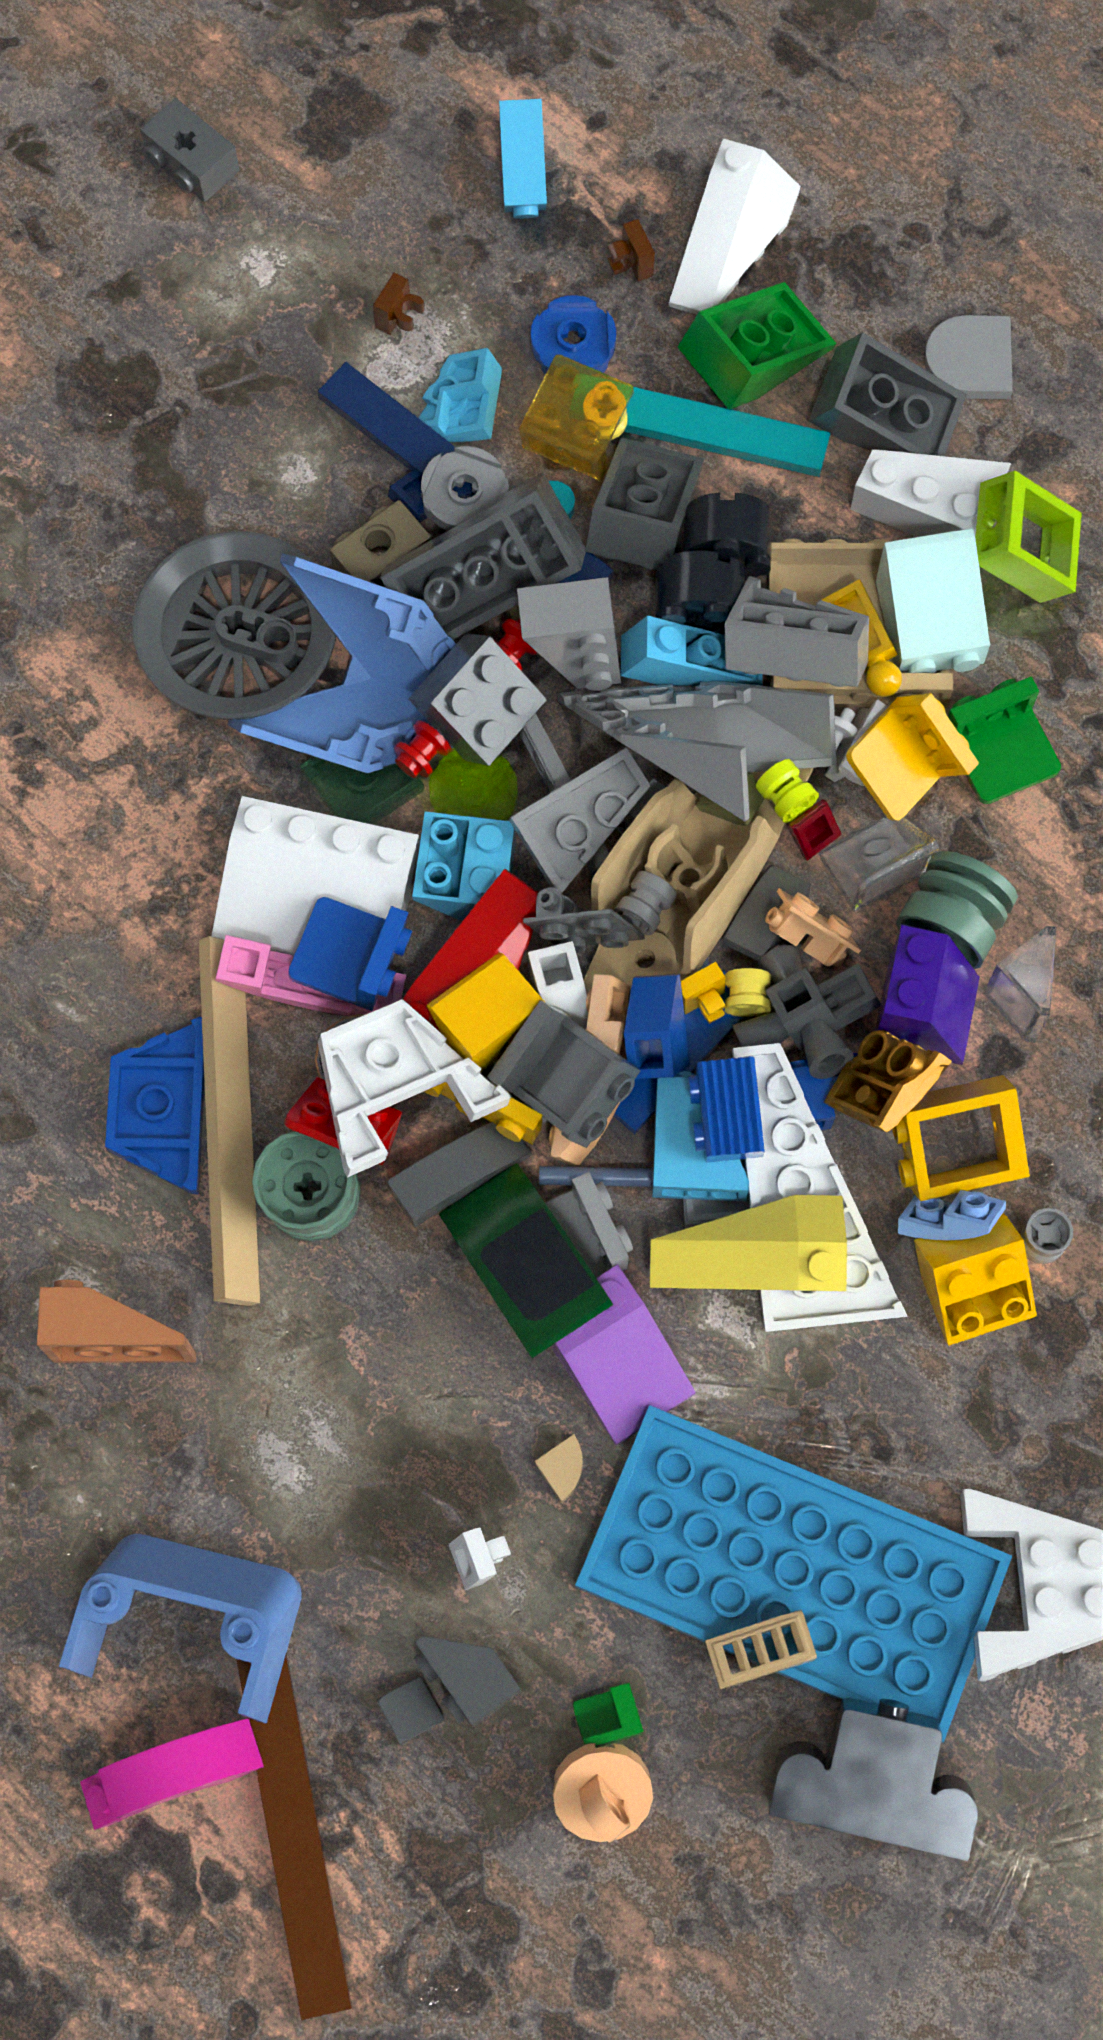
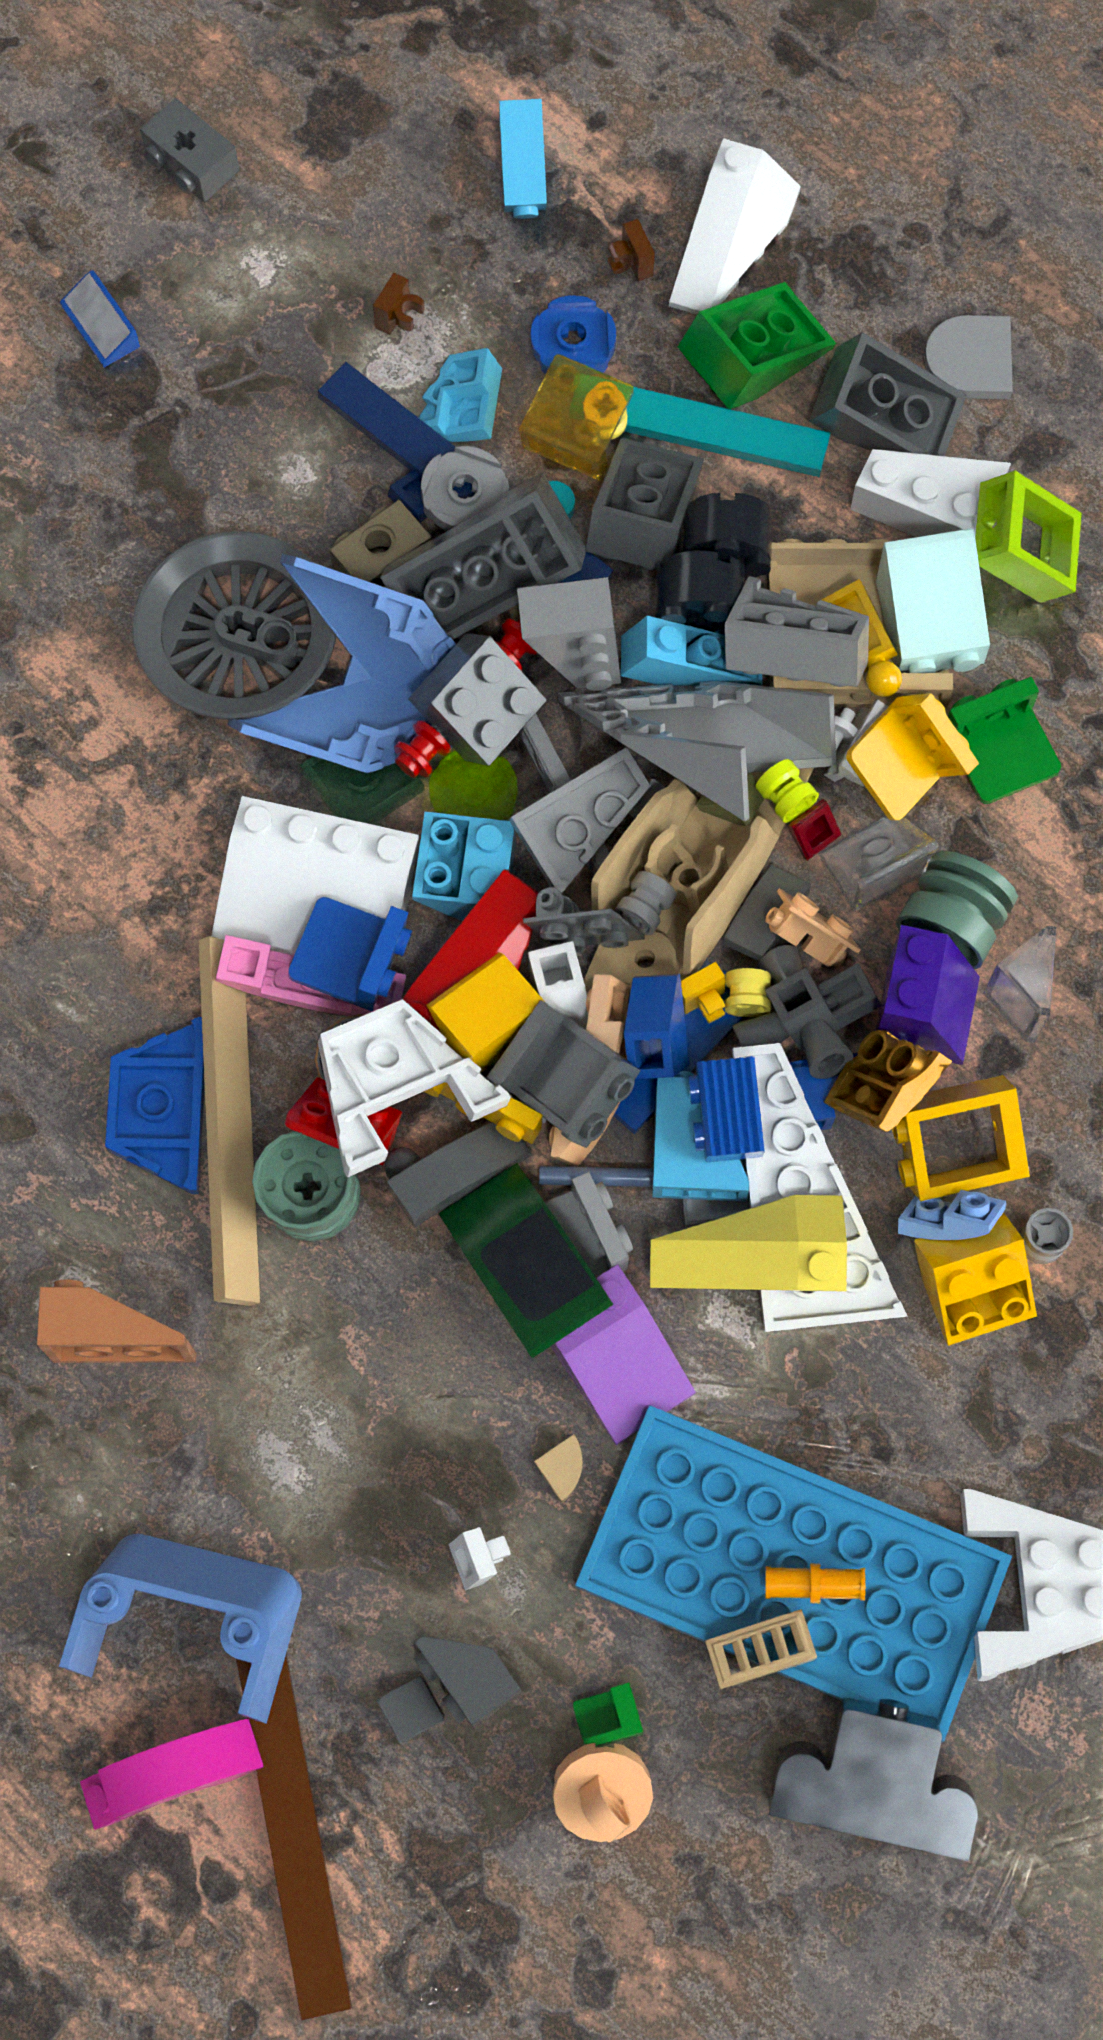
(100, 320): none -> flat silver slope
(399, 1160): none -> dark grey hinge
(815, 1583): none -> light orange pin

